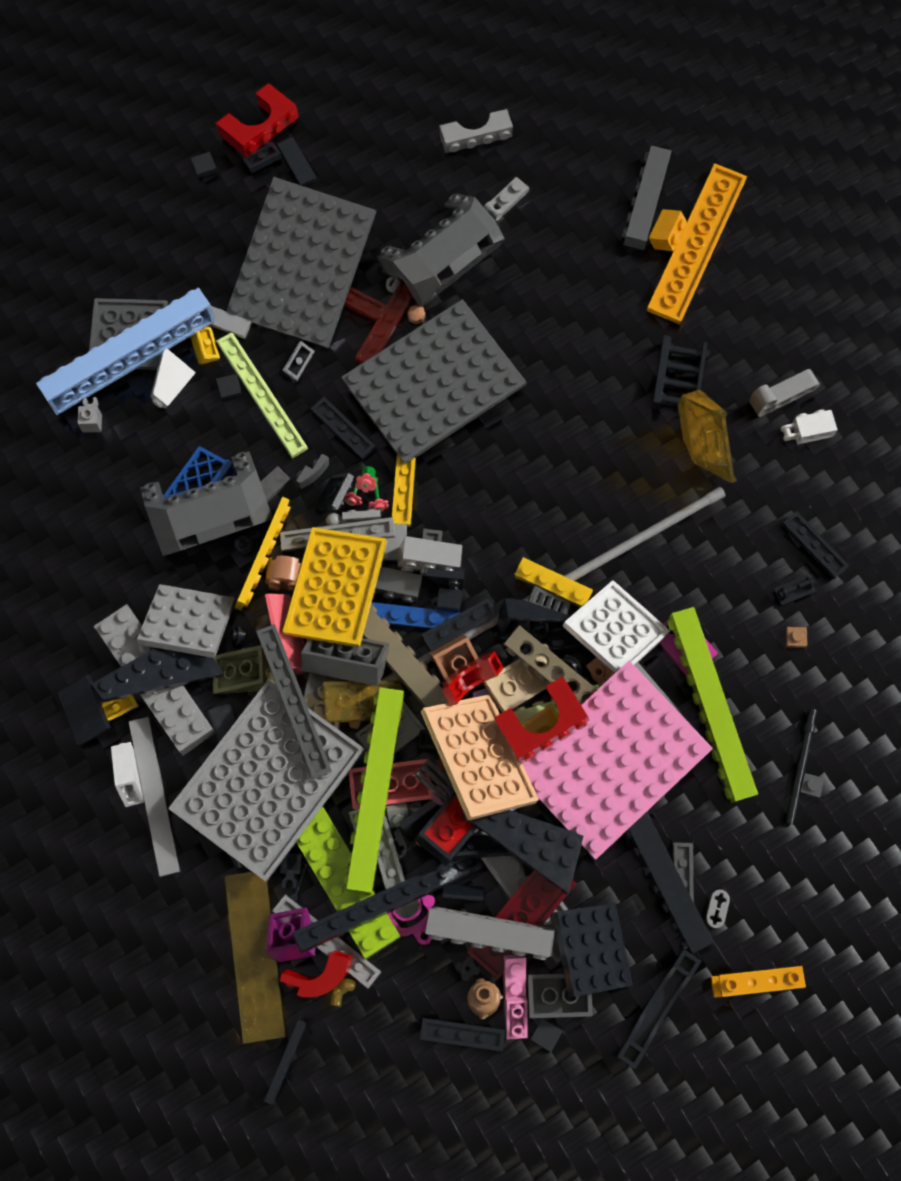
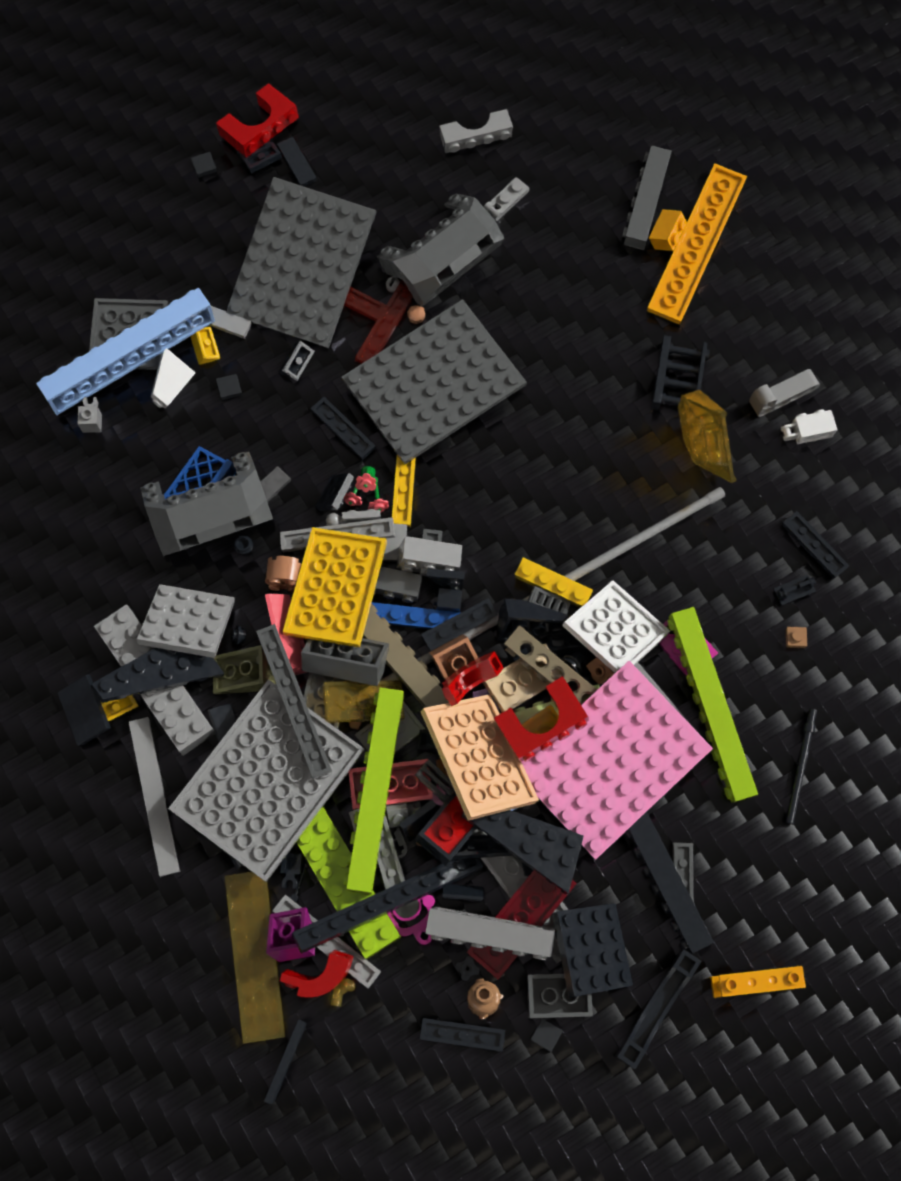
(127, 774): white slope -> none
(262, 395): yellowish green tile -> none
(265, 549): yellow plate -> none
(309, 475): dark grey slope -> none
(515, 996): bright pink slope -> none
(712, 908): light grey beam -> none
(812, 785): dark grey plate -> none

